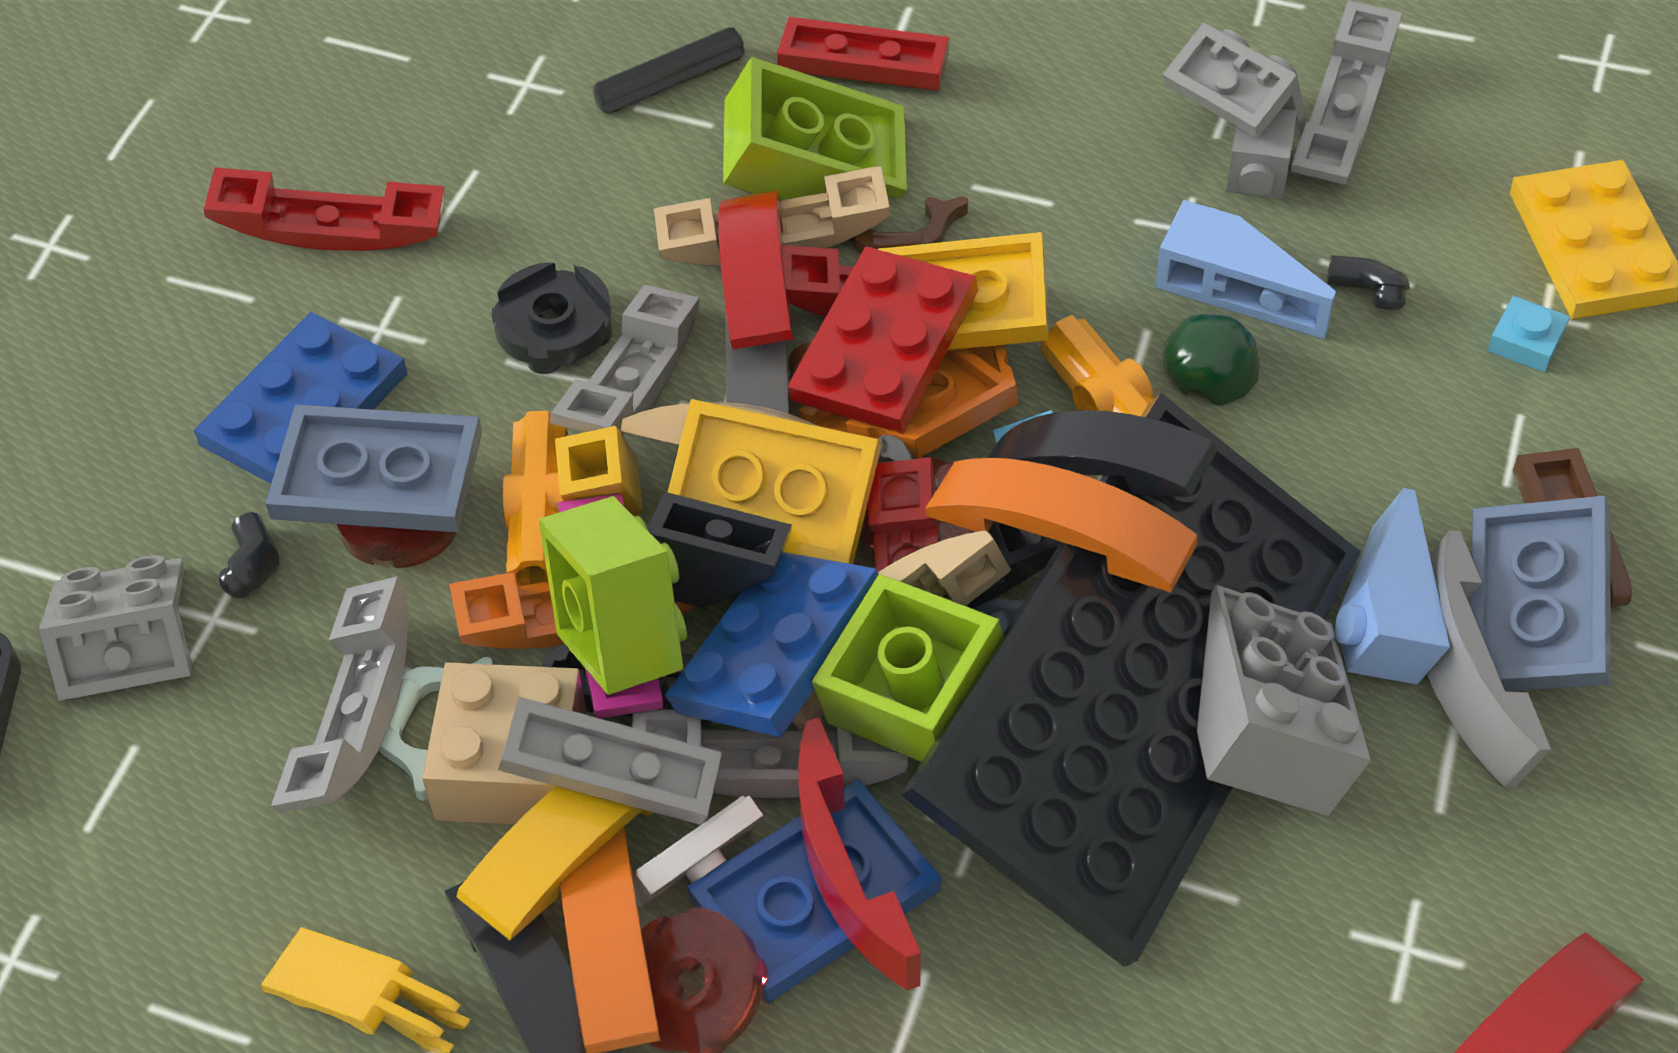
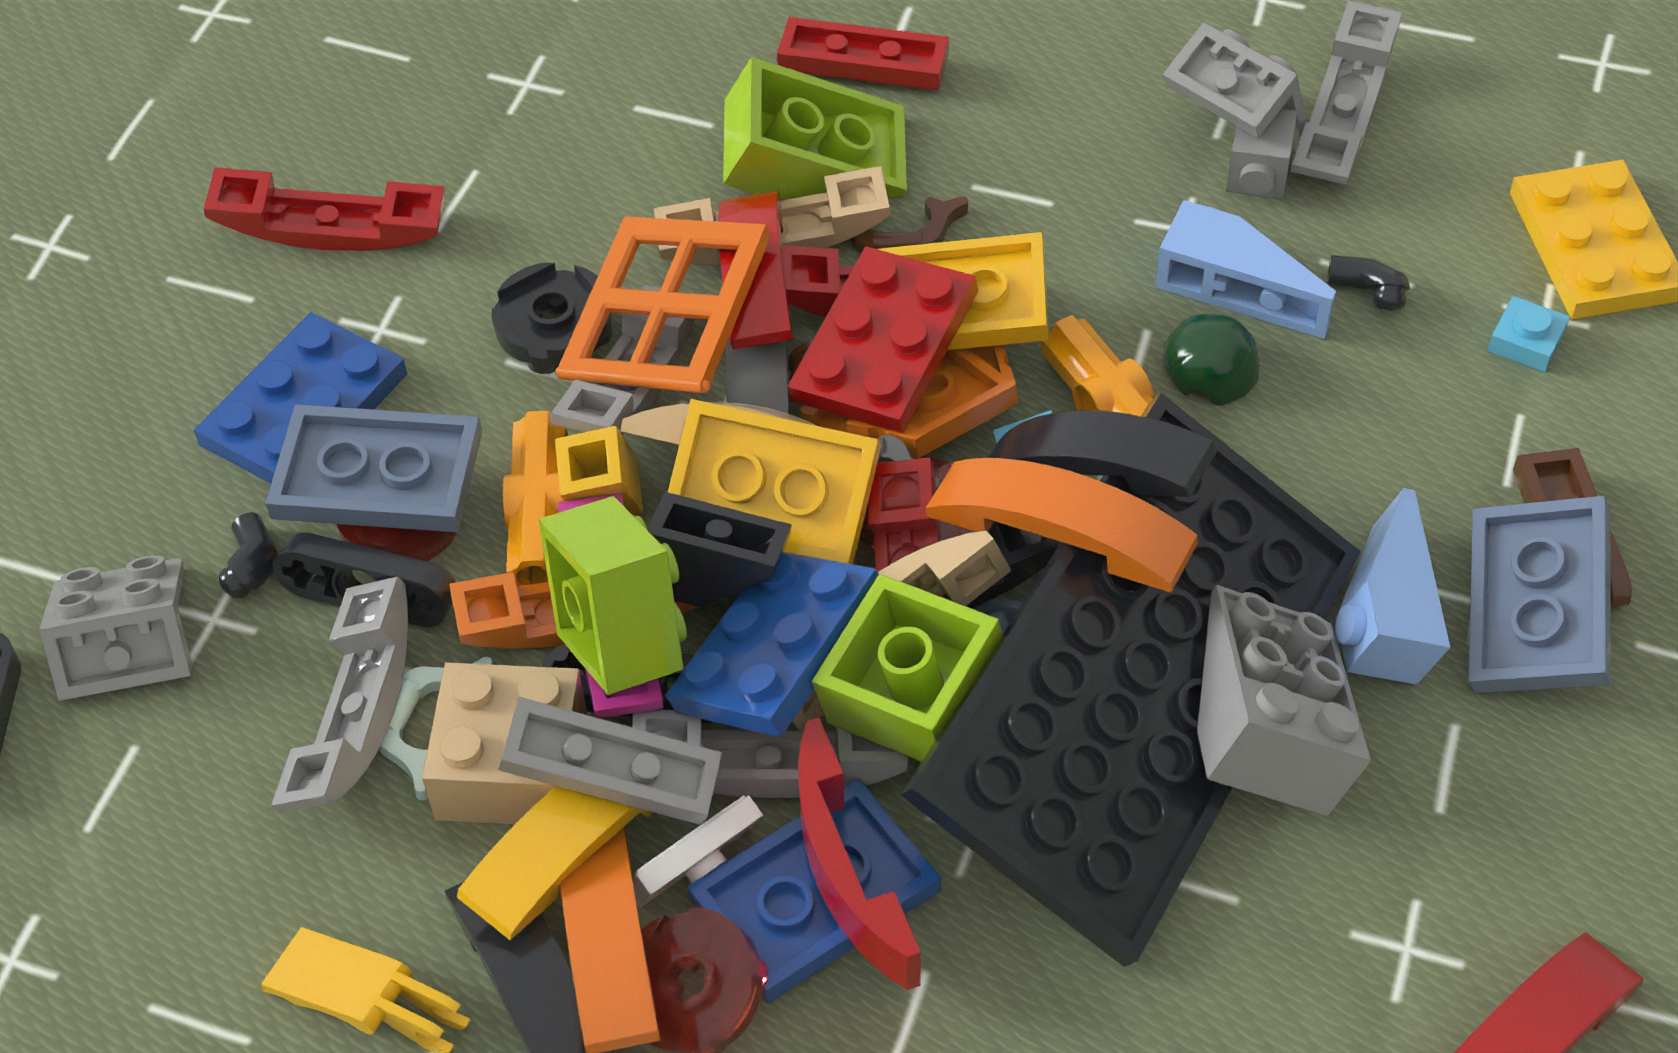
(323, 569): none -> black beam
(668, 70): black axle -> none
(719, 310): none -> orange window
(1493, 723): light grey slope -> none

